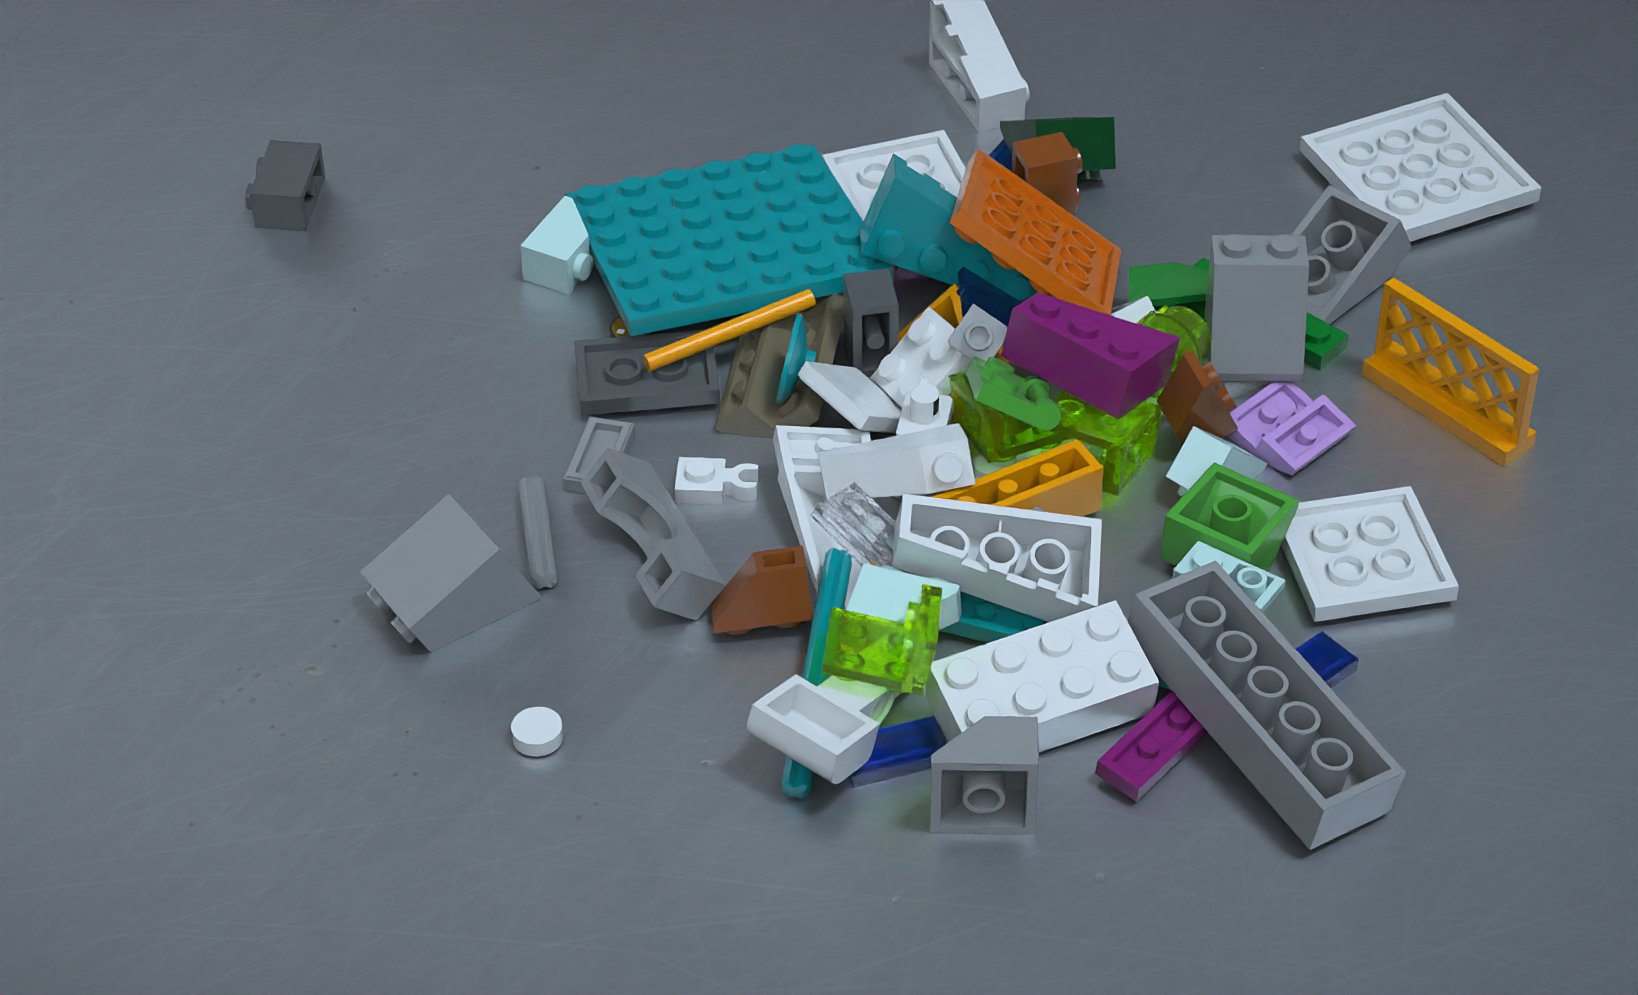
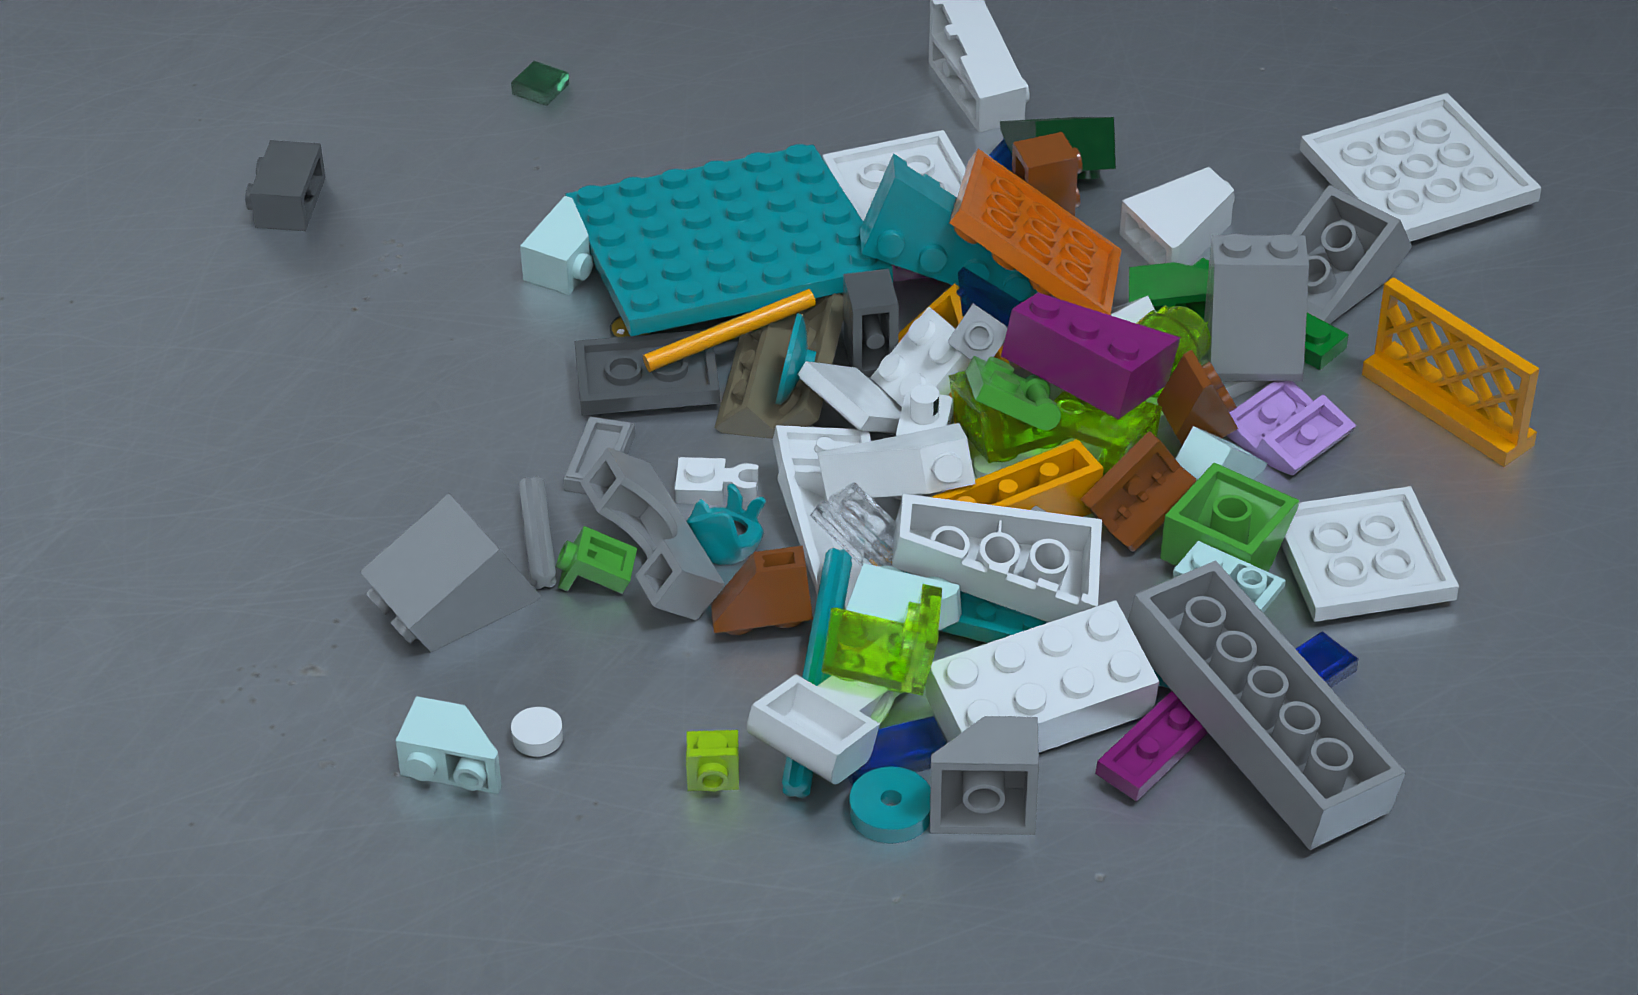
(447, 747): none -> light aqua slope
(540, 83): none -> clear green tile
(596, 559): none -> bright green bracket
(712, 760): none -> lime bracket
(717, 530): none -> teal piece
(890, 823): none -> teal piece
(1138, 492): none -> dark orange bracket
(1178, 217): none -> white slope

